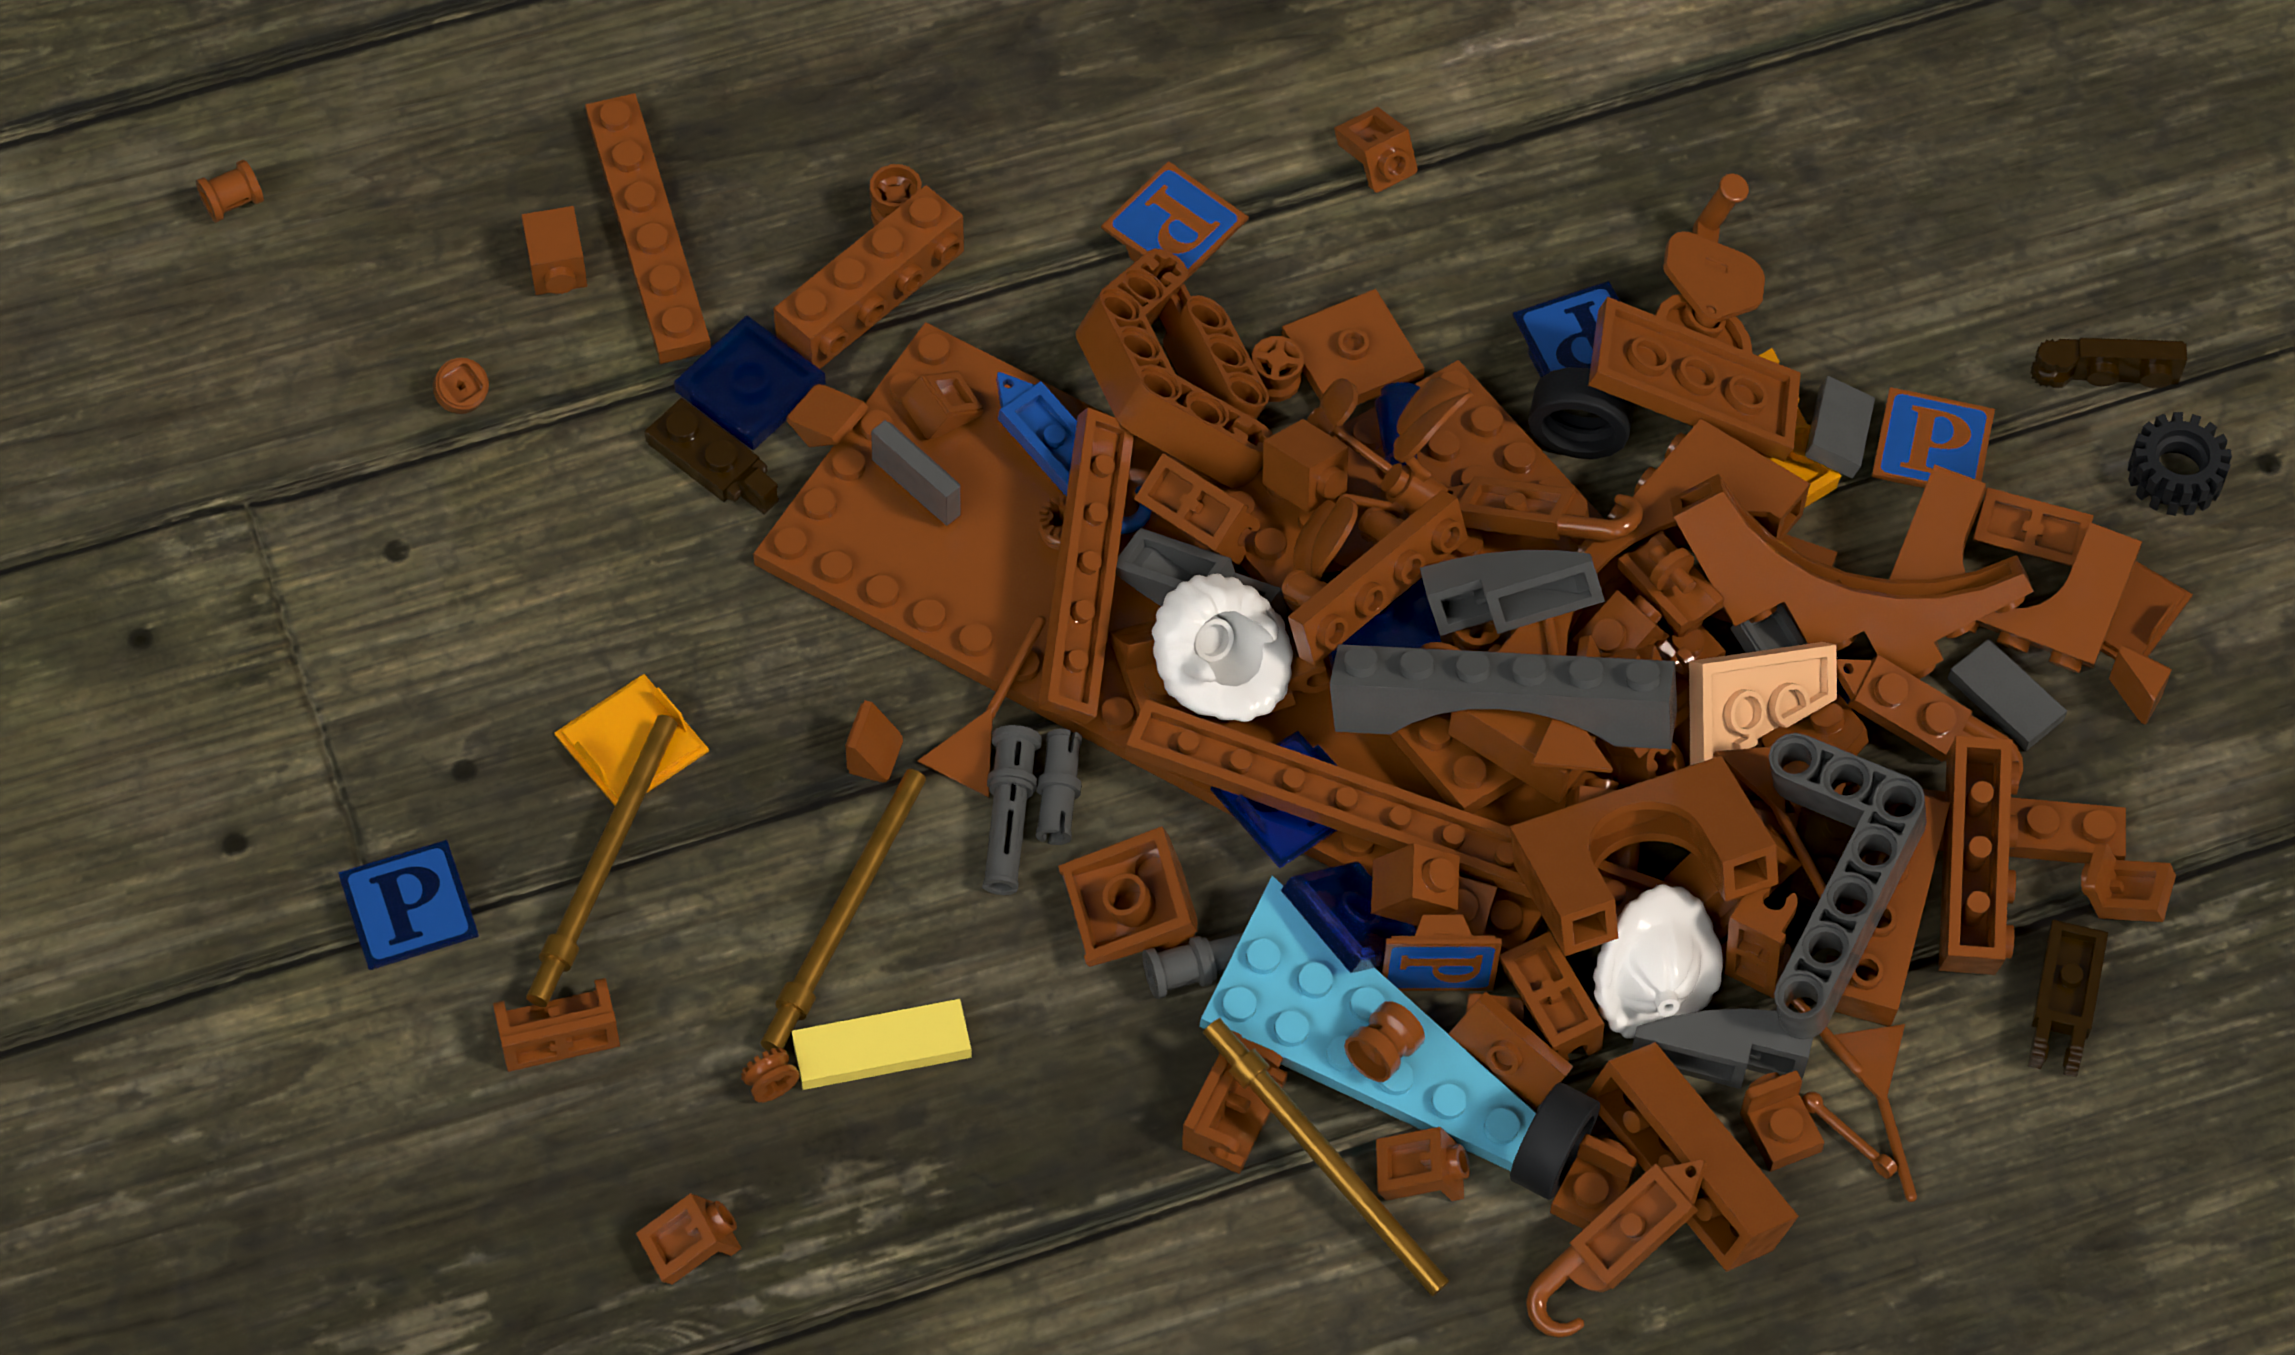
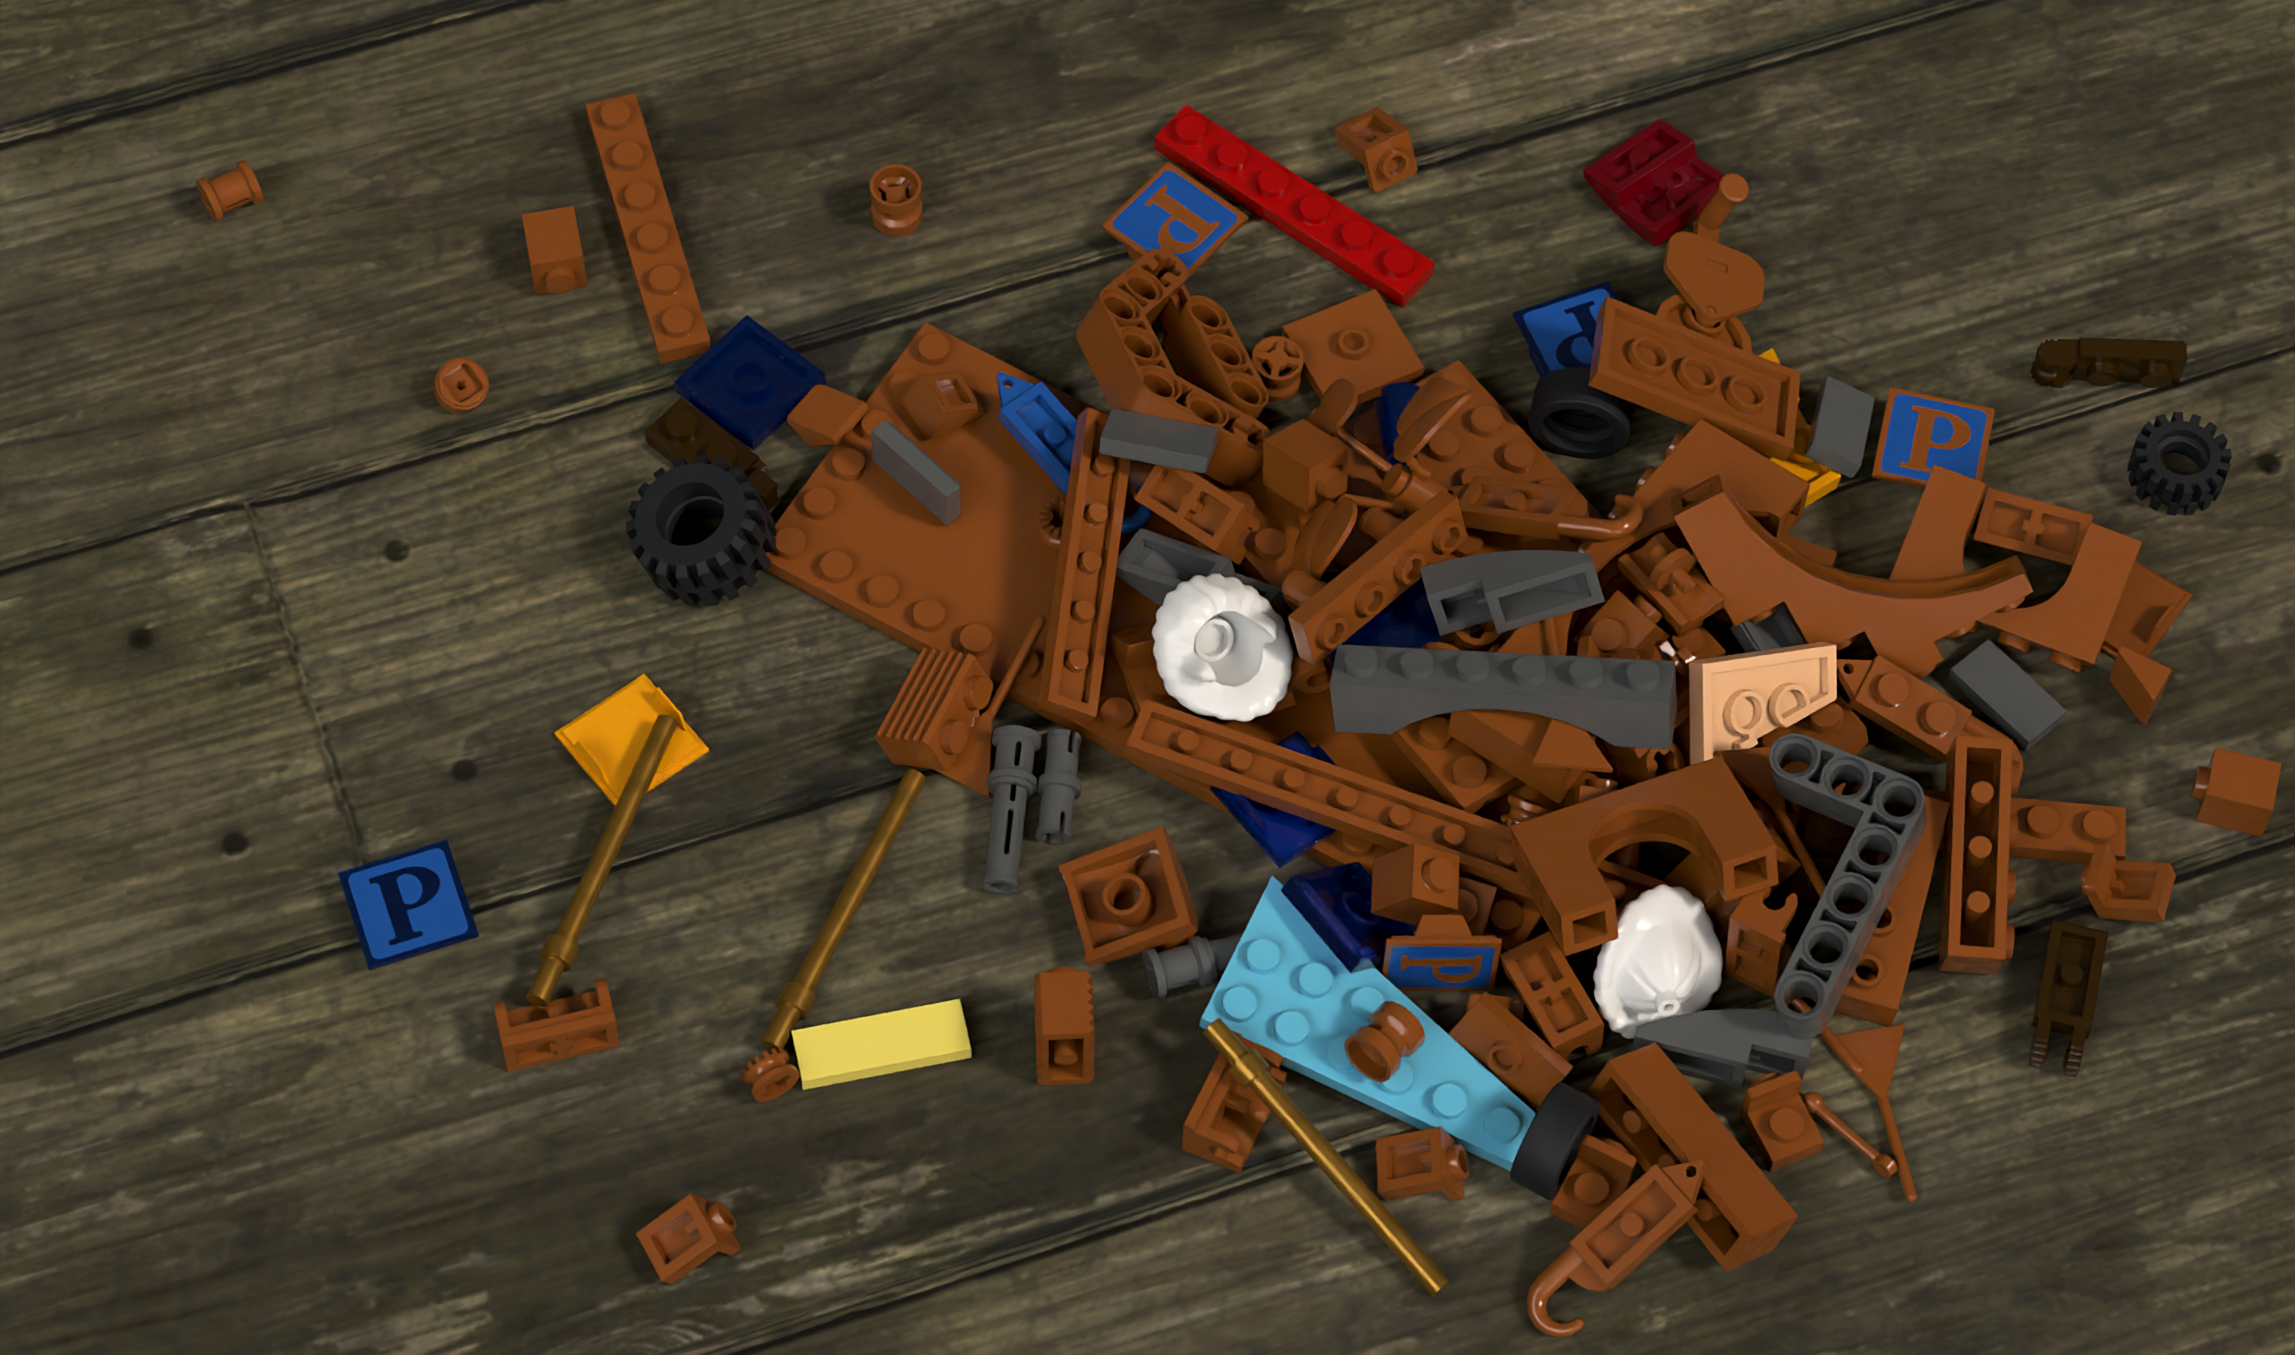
(679, 502): none -> black tyre
(870, 277): dark orange brick -> none
(872, 744): dark orange slope -> none
(935, 710): none -> dark orange brick
(1064, 1026): none -> dark orange brick
(1158, 440): none -> dark grey tile
(1294, 206): none -> red plate
(1523, 810): none -> dark orange bush
(1654, 182): none -> dark red slope
(2236, 791): none -> dark orange brick

